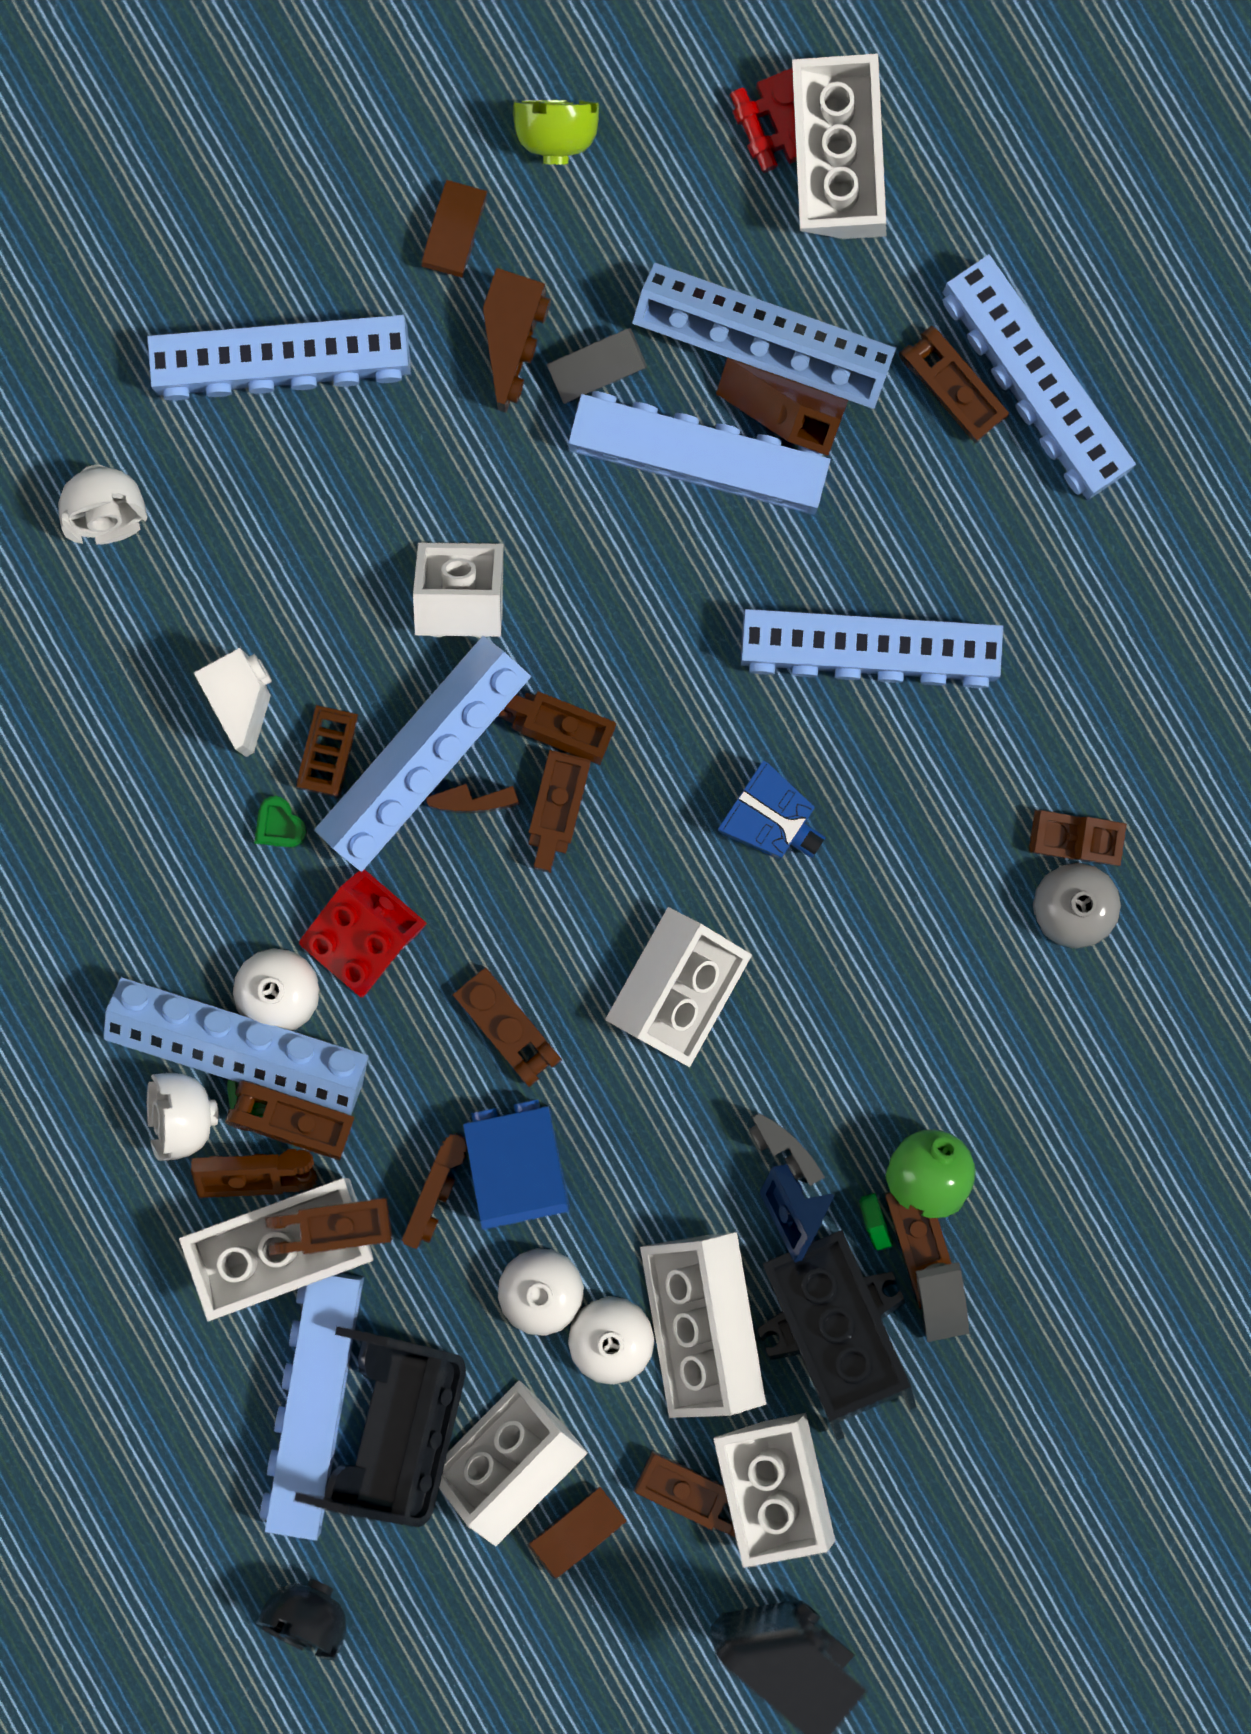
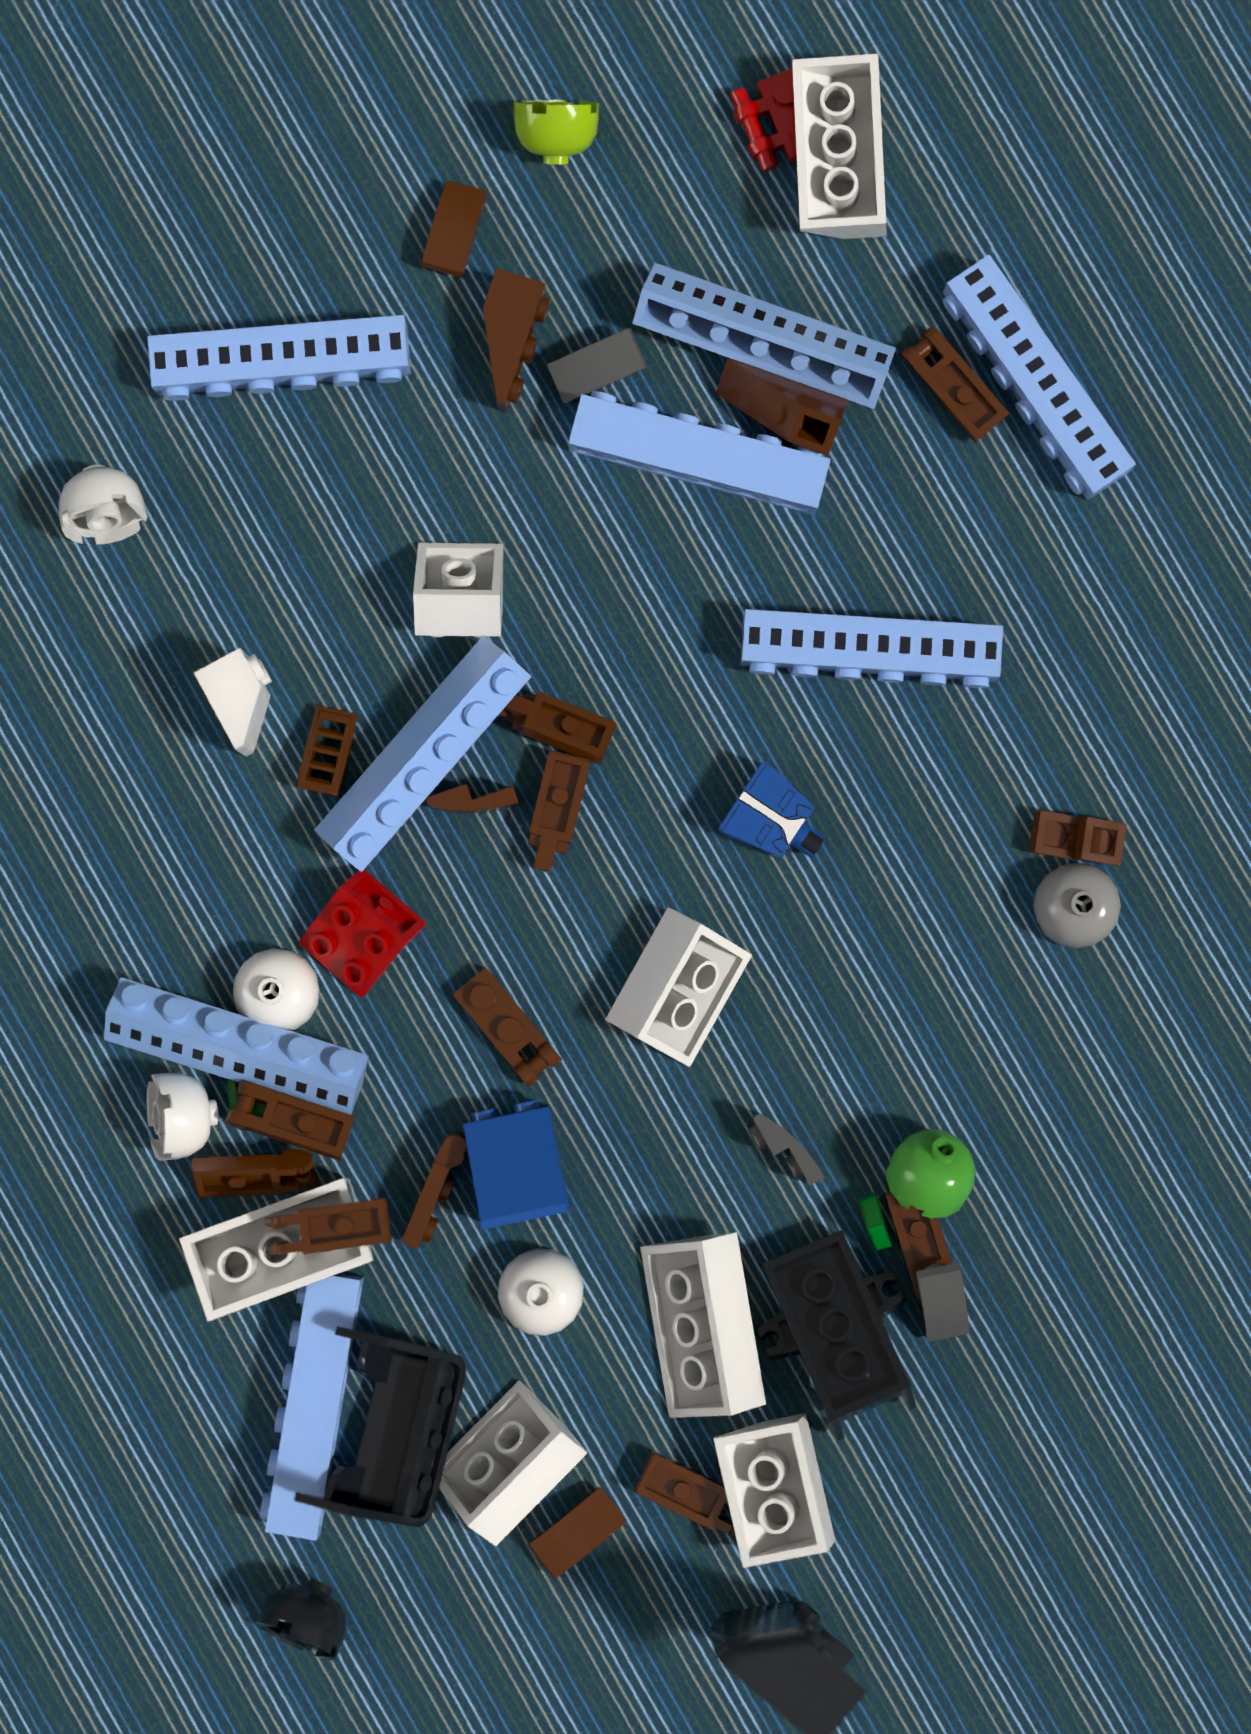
(278, 825): green tile -> none
(609, 1319): white cylinder -> none
(792, 1213): dark blue slope -> none

